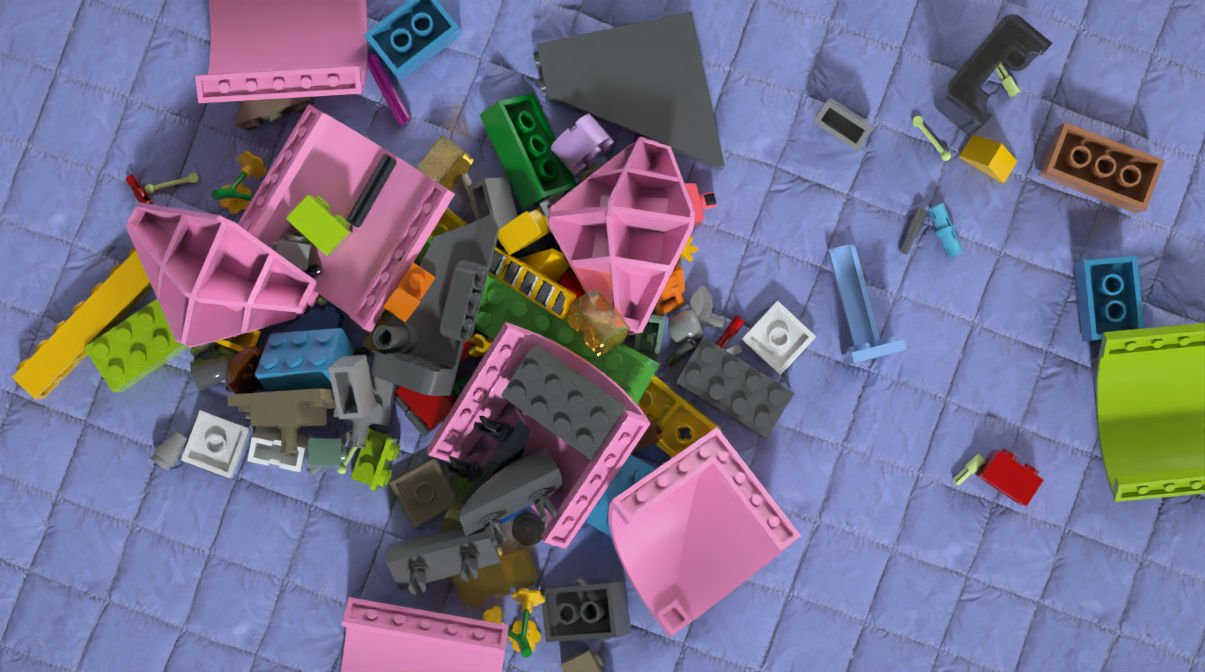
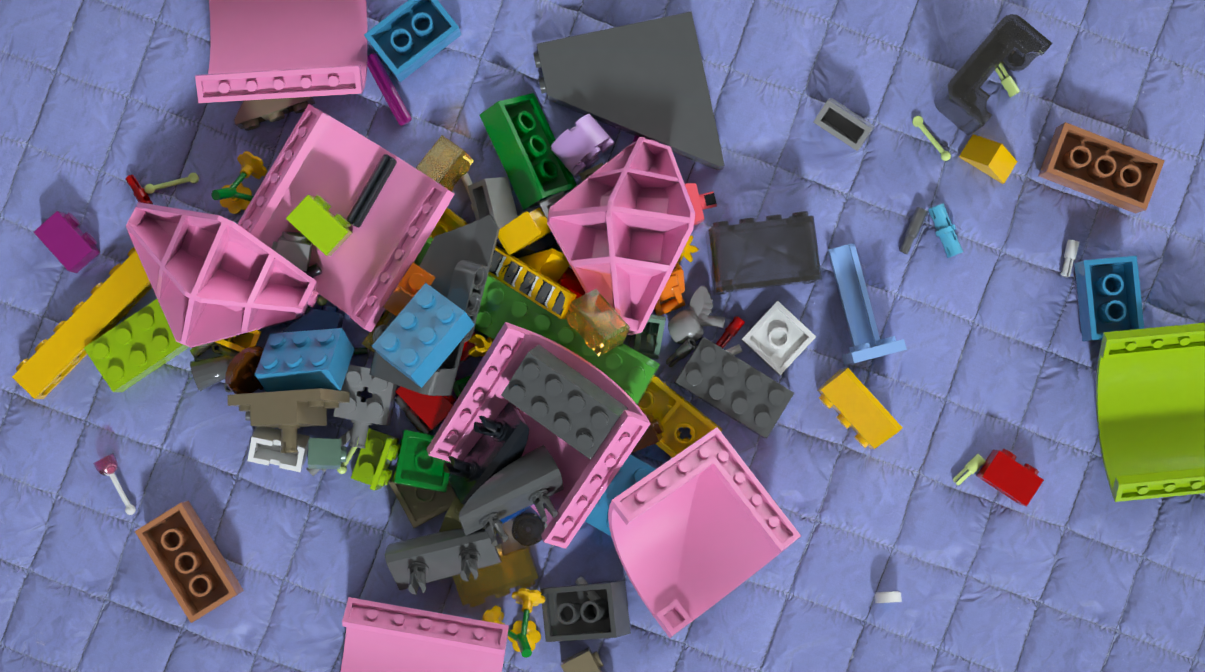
(67, 241): none -> magenta brick
(107, 467): none -> hinge
(169, 451): light grey cone -> none
(189, 561): none -> nougat brick
(216, 444): white plate -> none
(352, 387): light grey brick -> none
(416, 467): none -> green plate
(423, 335): none -> dark azure brick
(763, 253): none -> clear smoke windscreen
(858, 409): none -> yellow slope
(887, 597): none -> white tile
(1070, 256): none -> white pin

